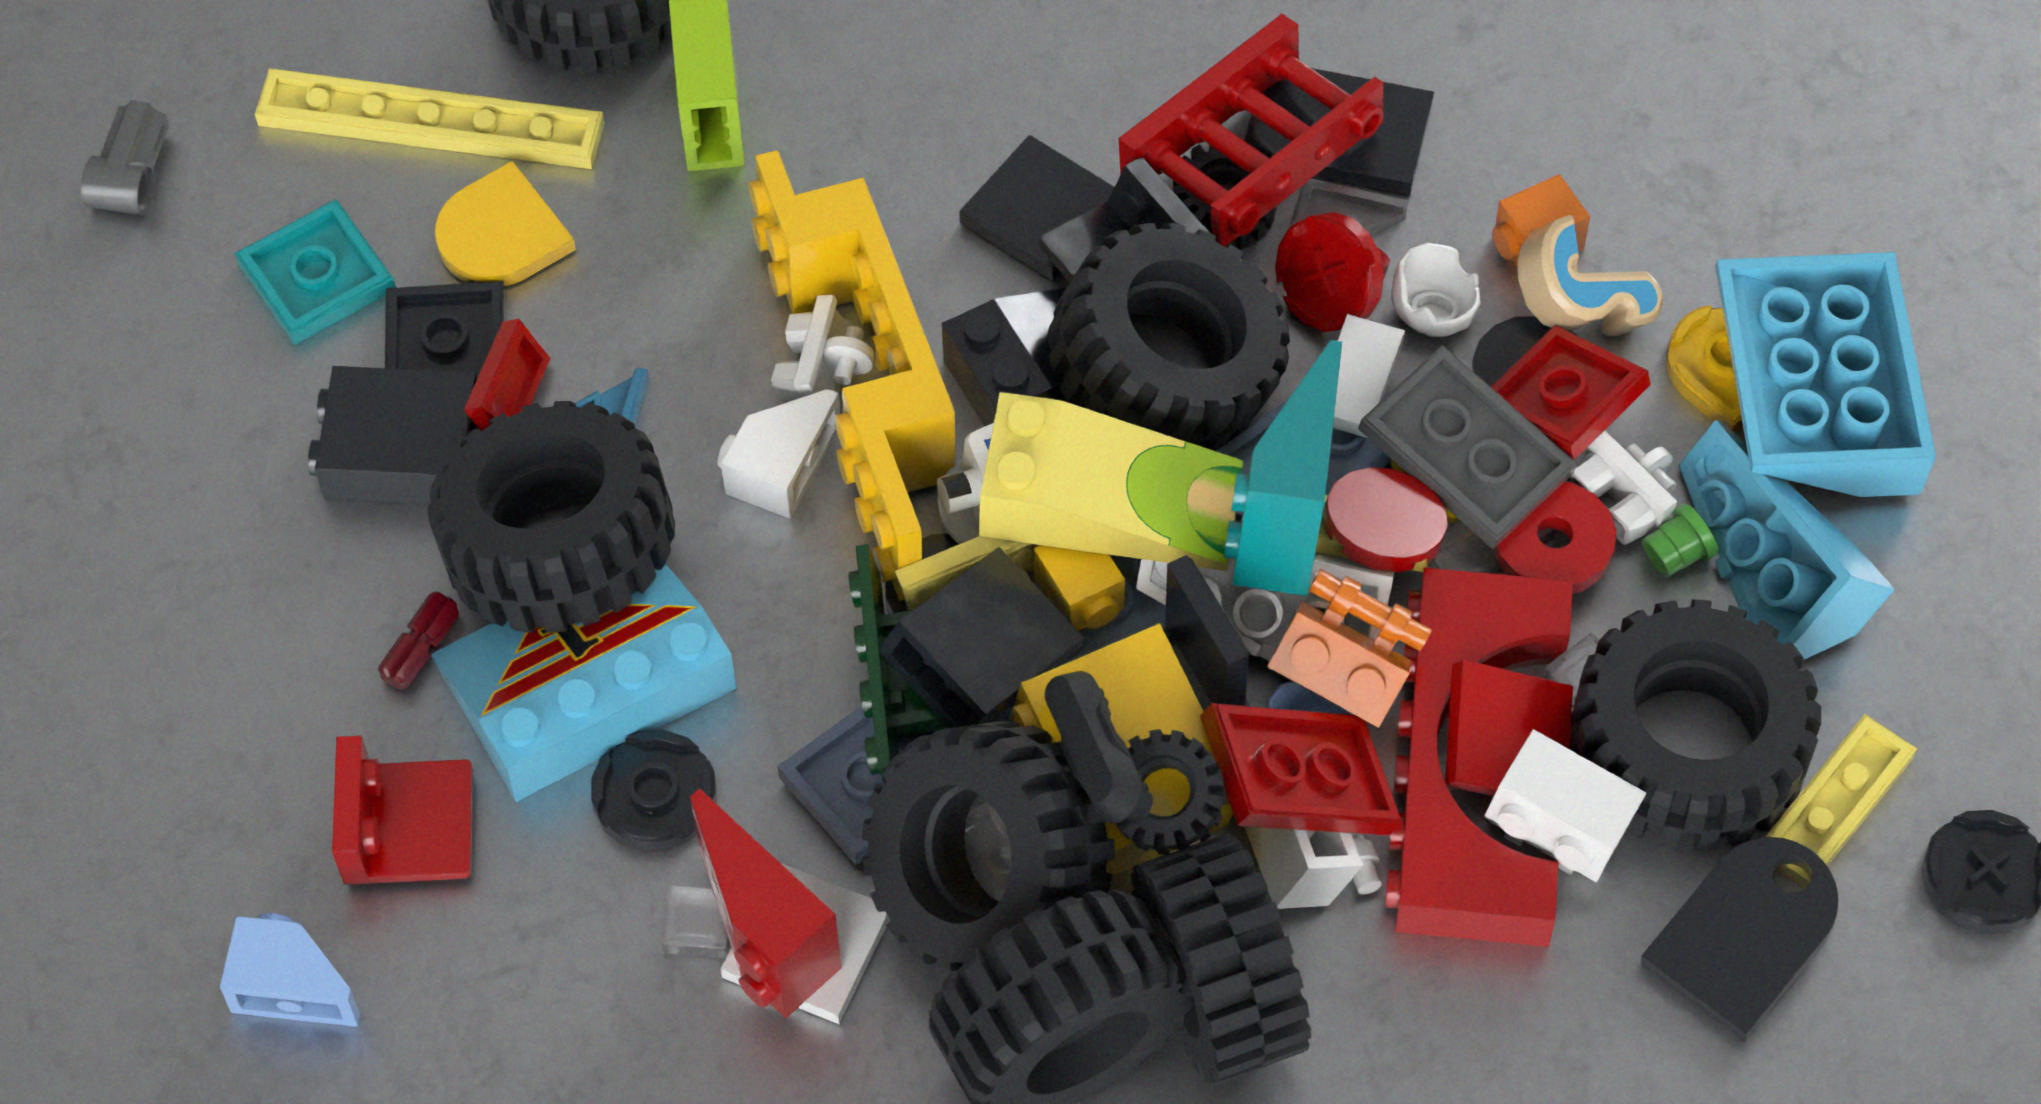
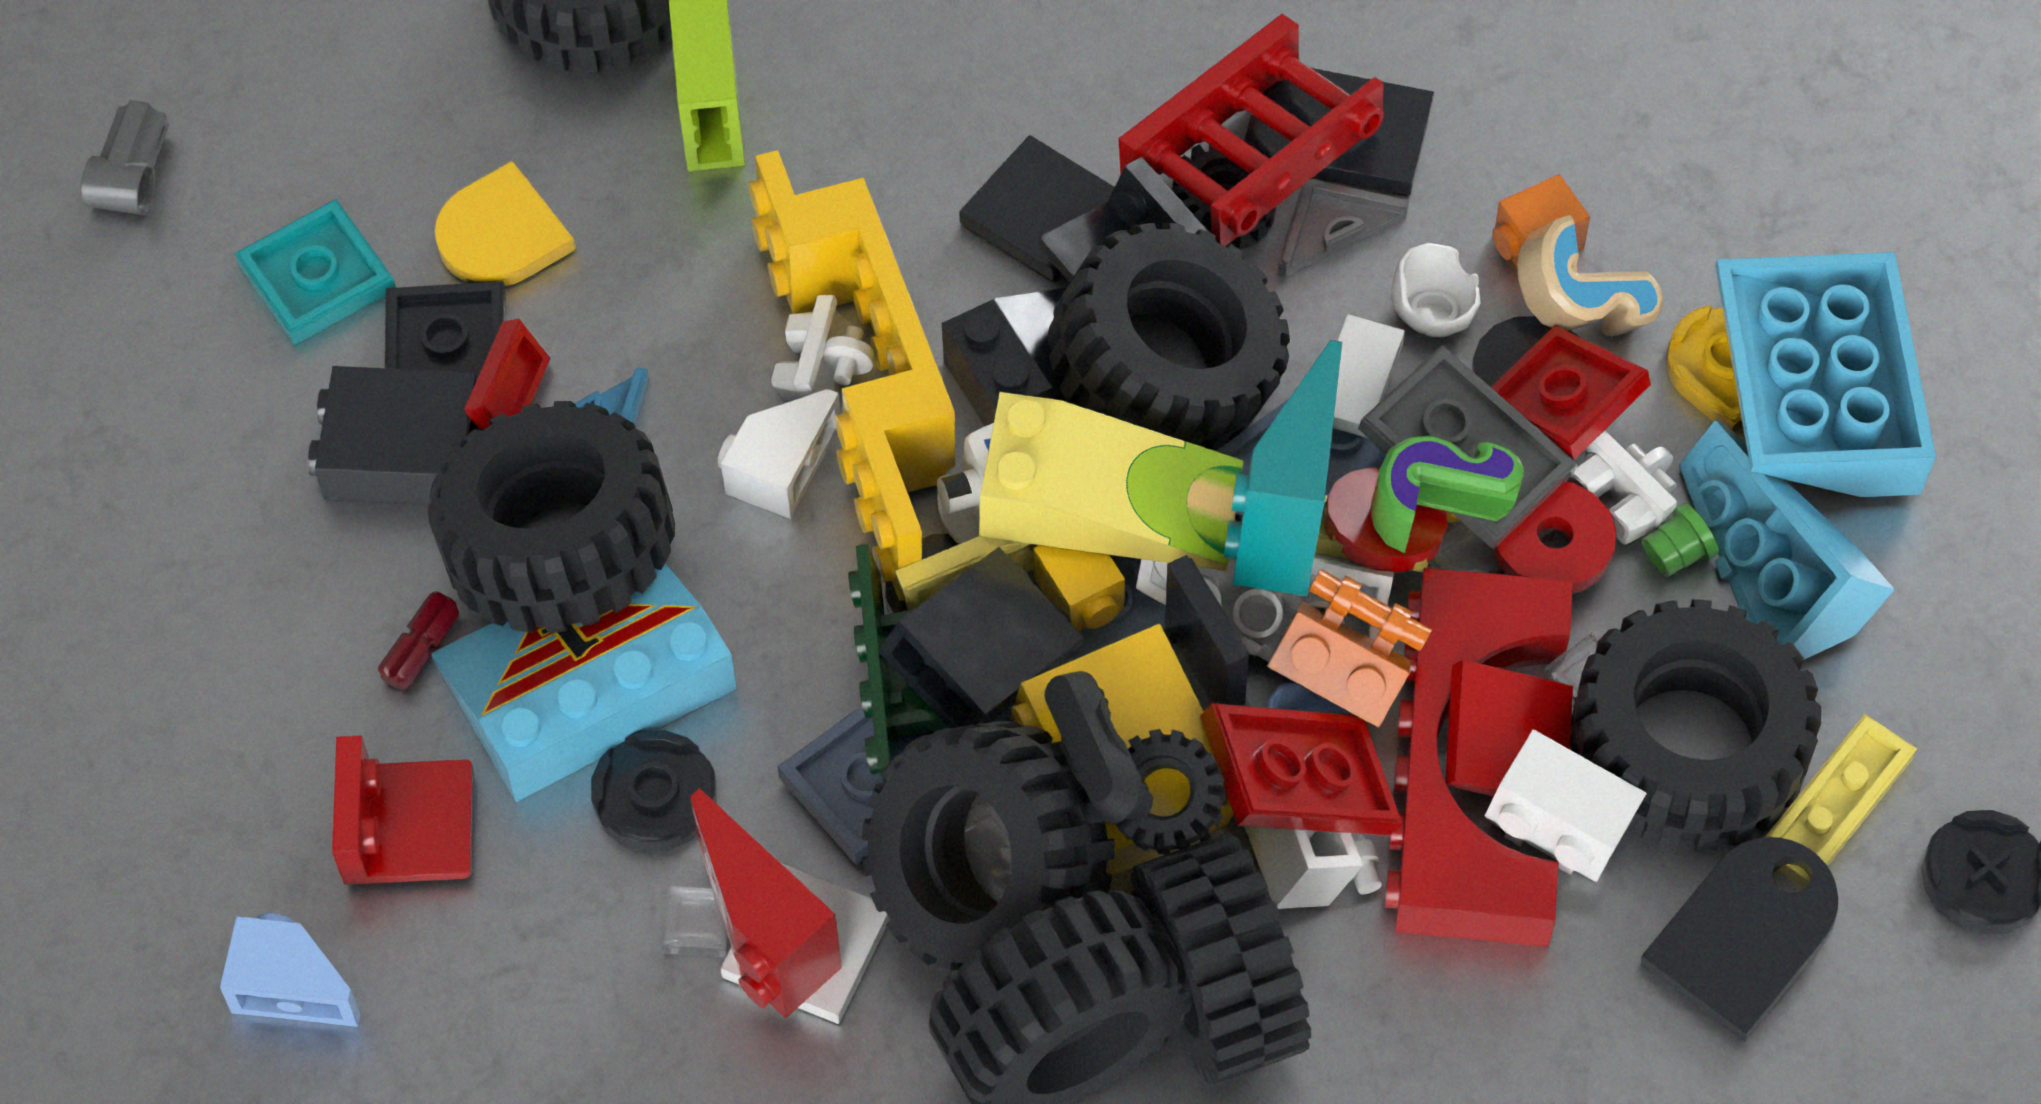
(430, 118): light yellow tile -> none
(1330, 270): red tile -> none
(1445, 478): none -> bright green animal

